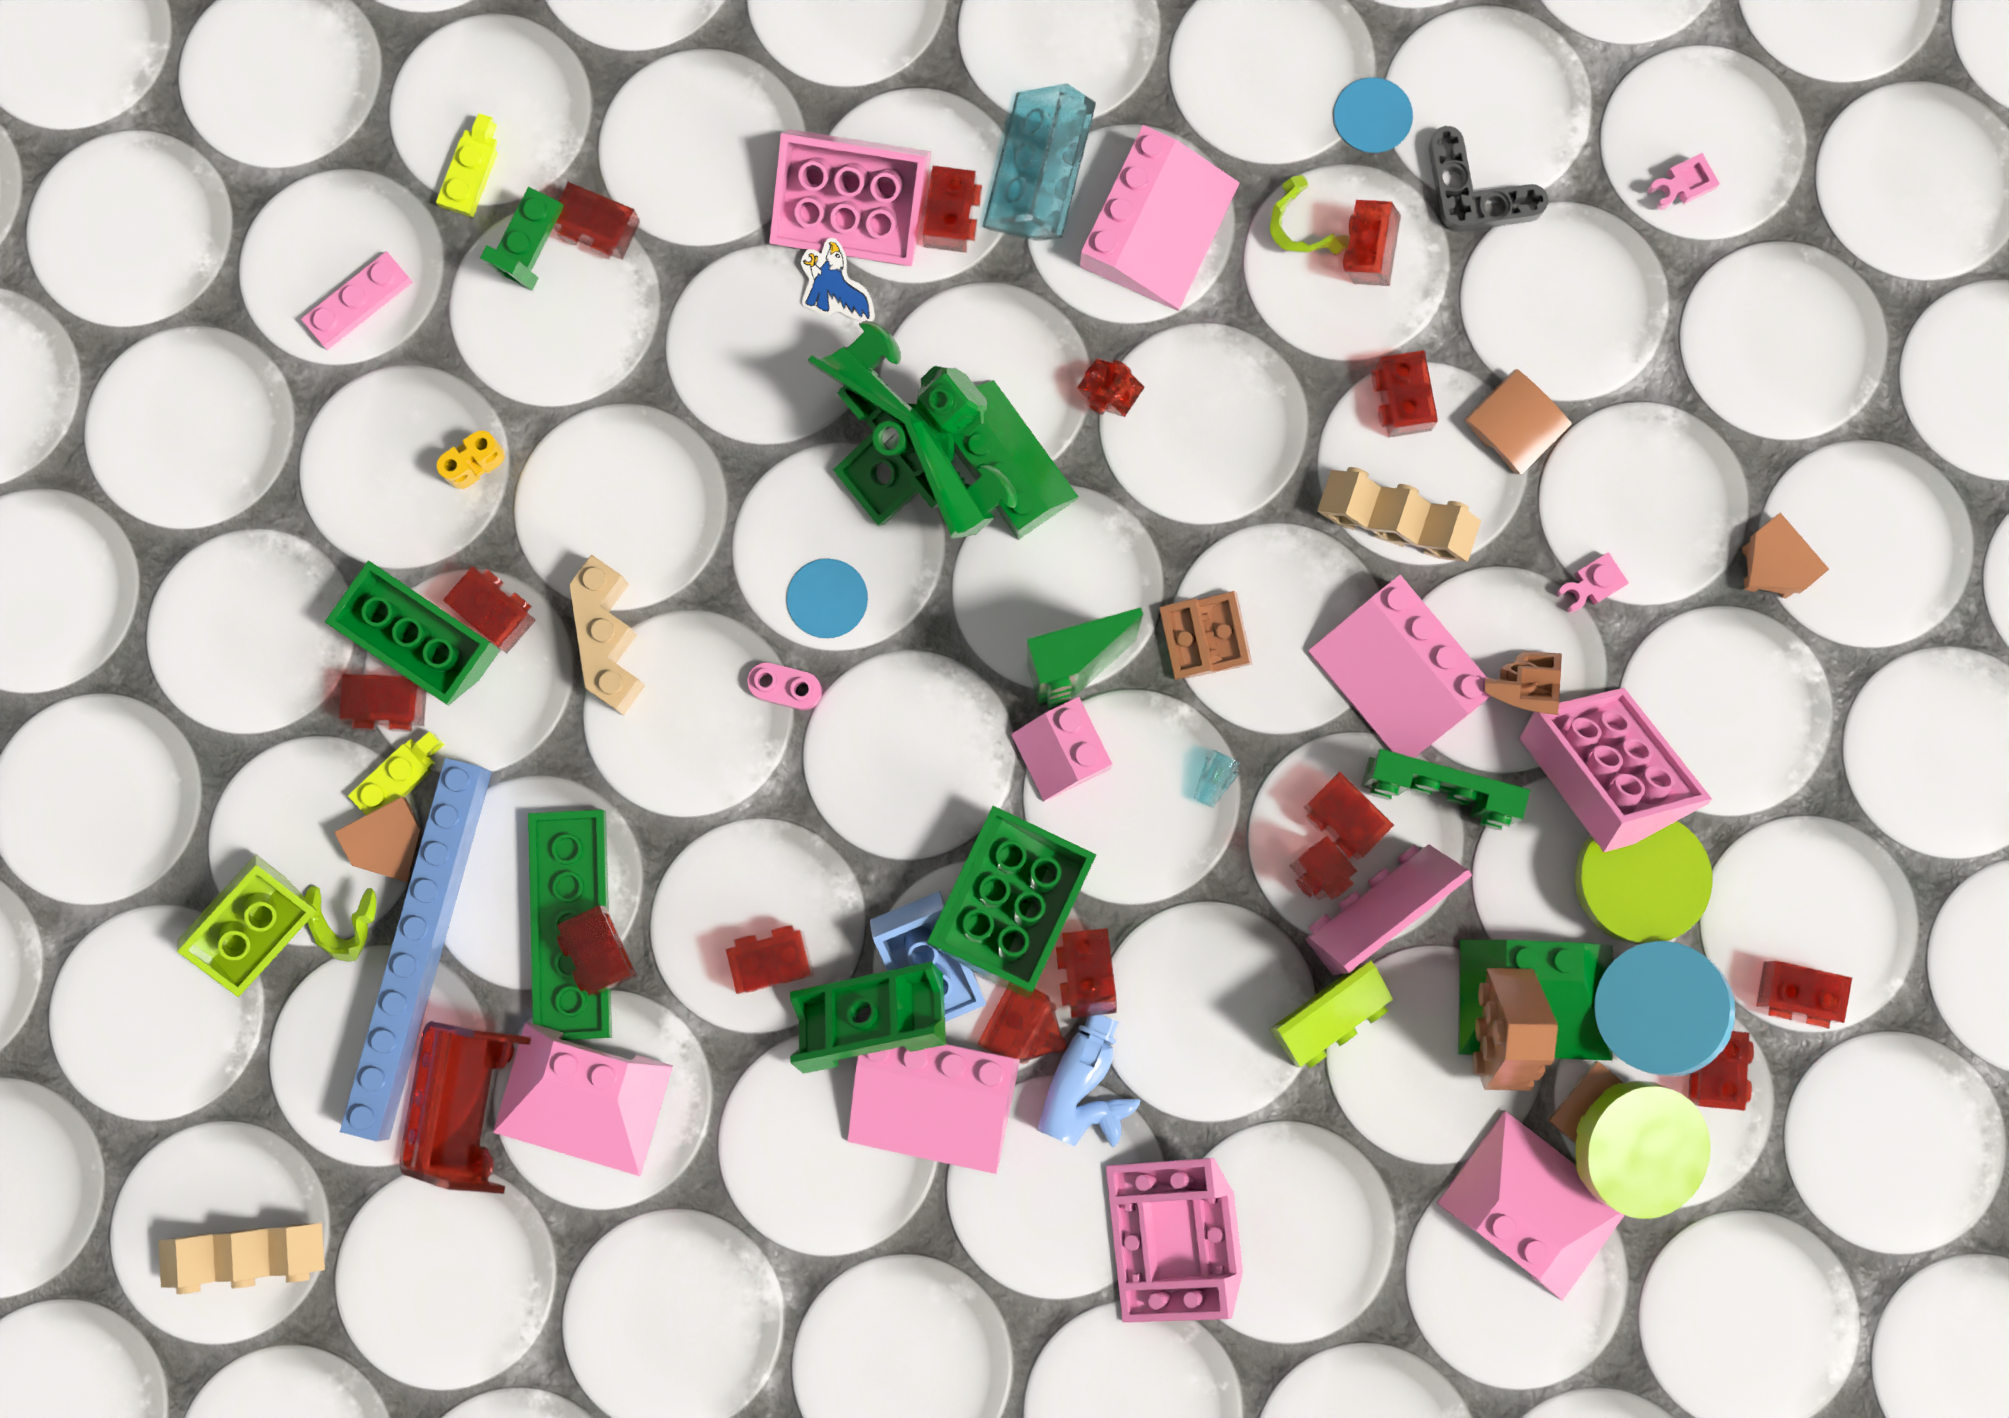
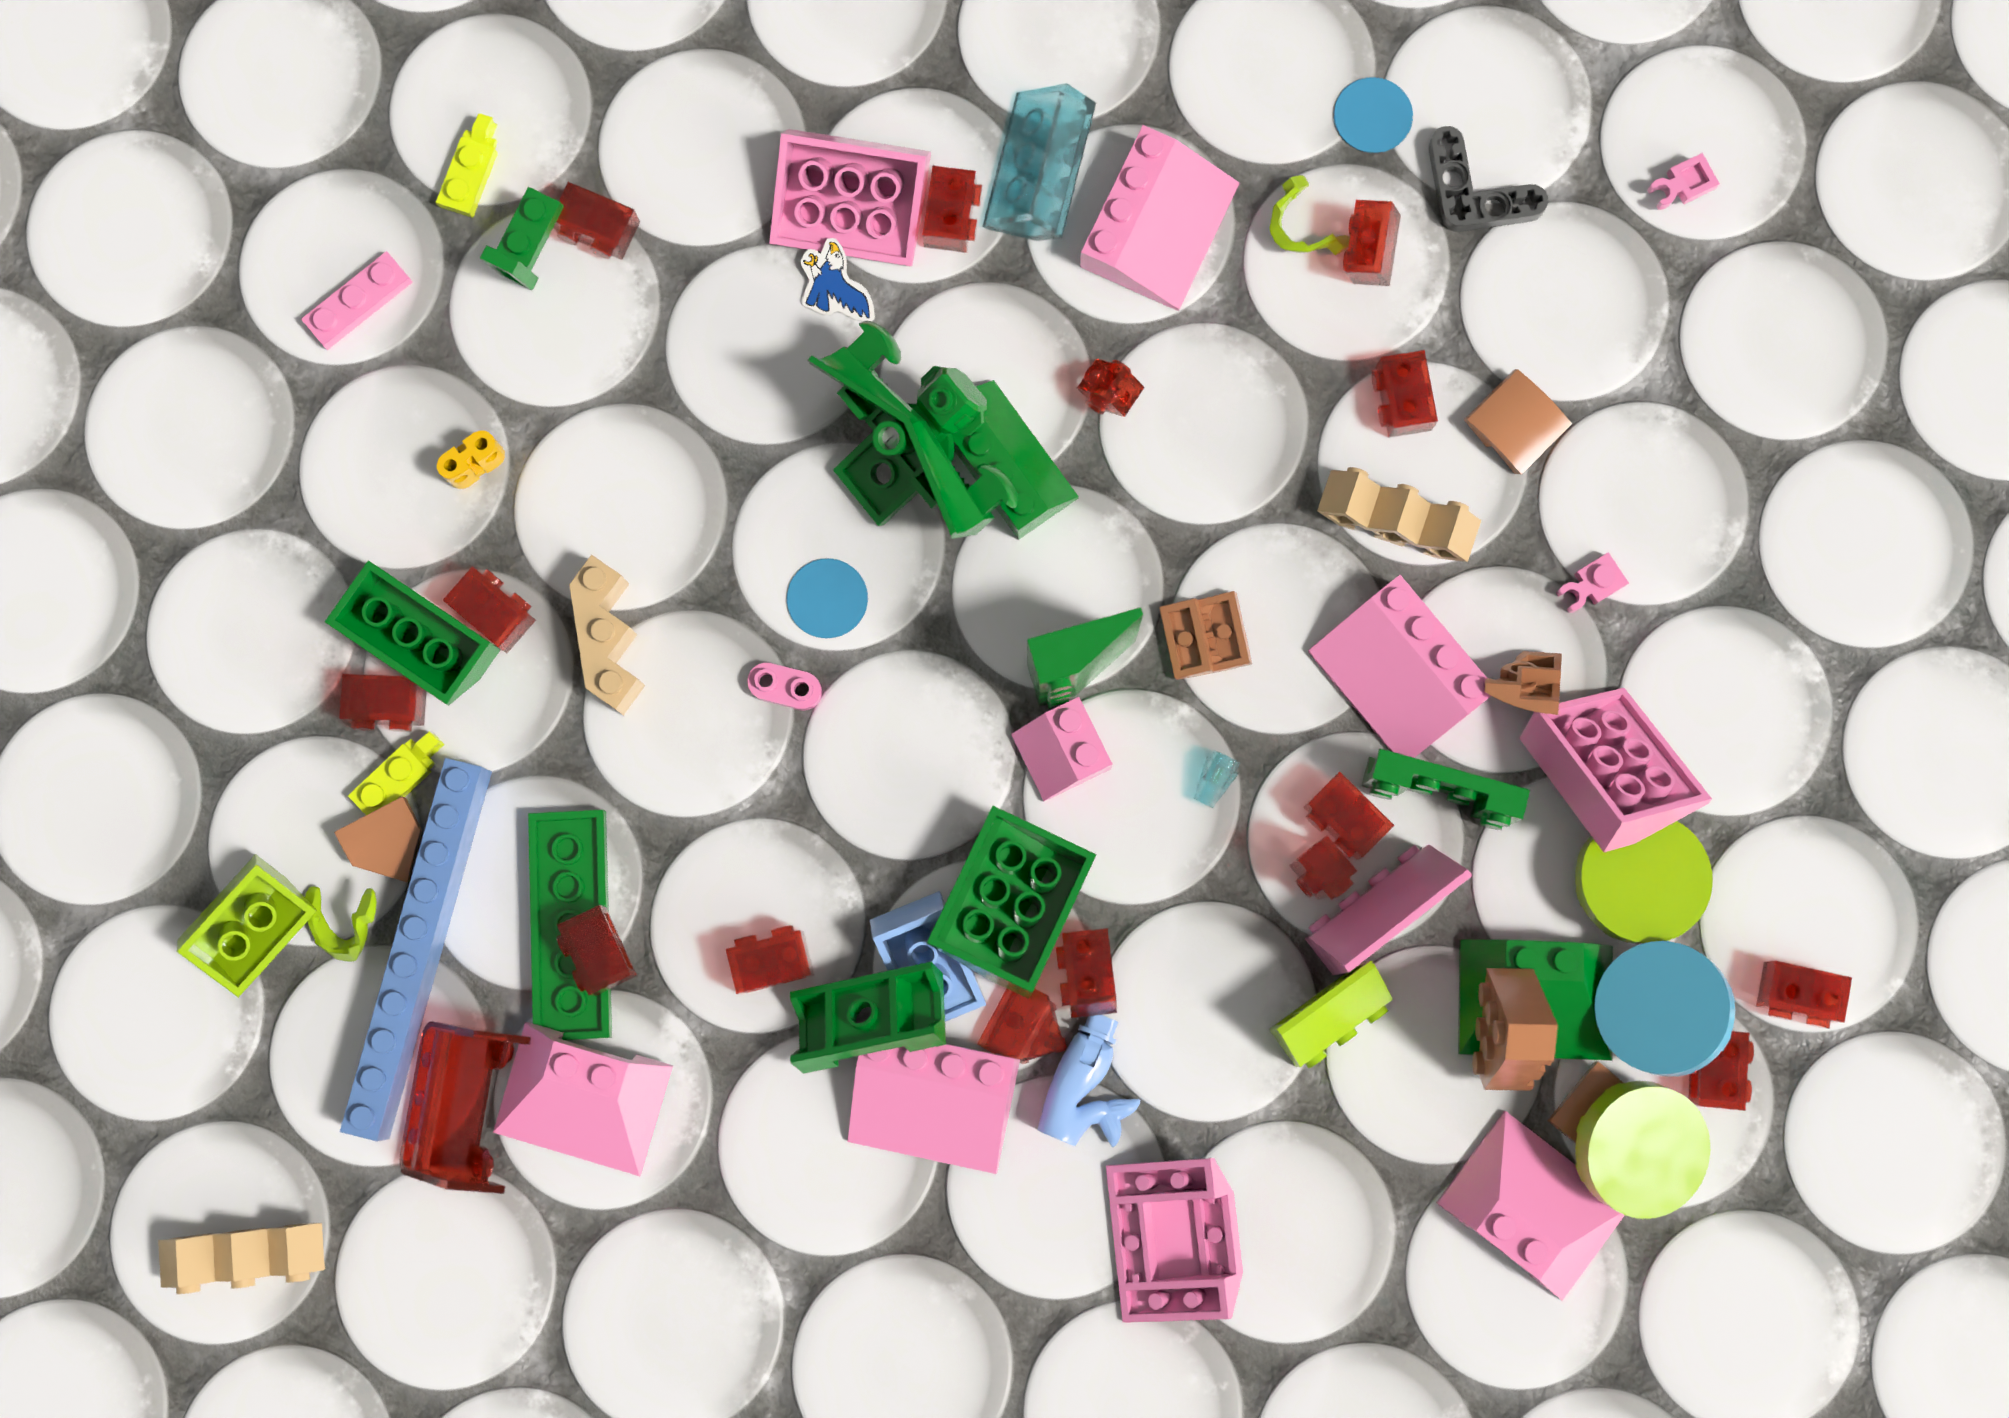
(1781, 560): nougat slope -> none

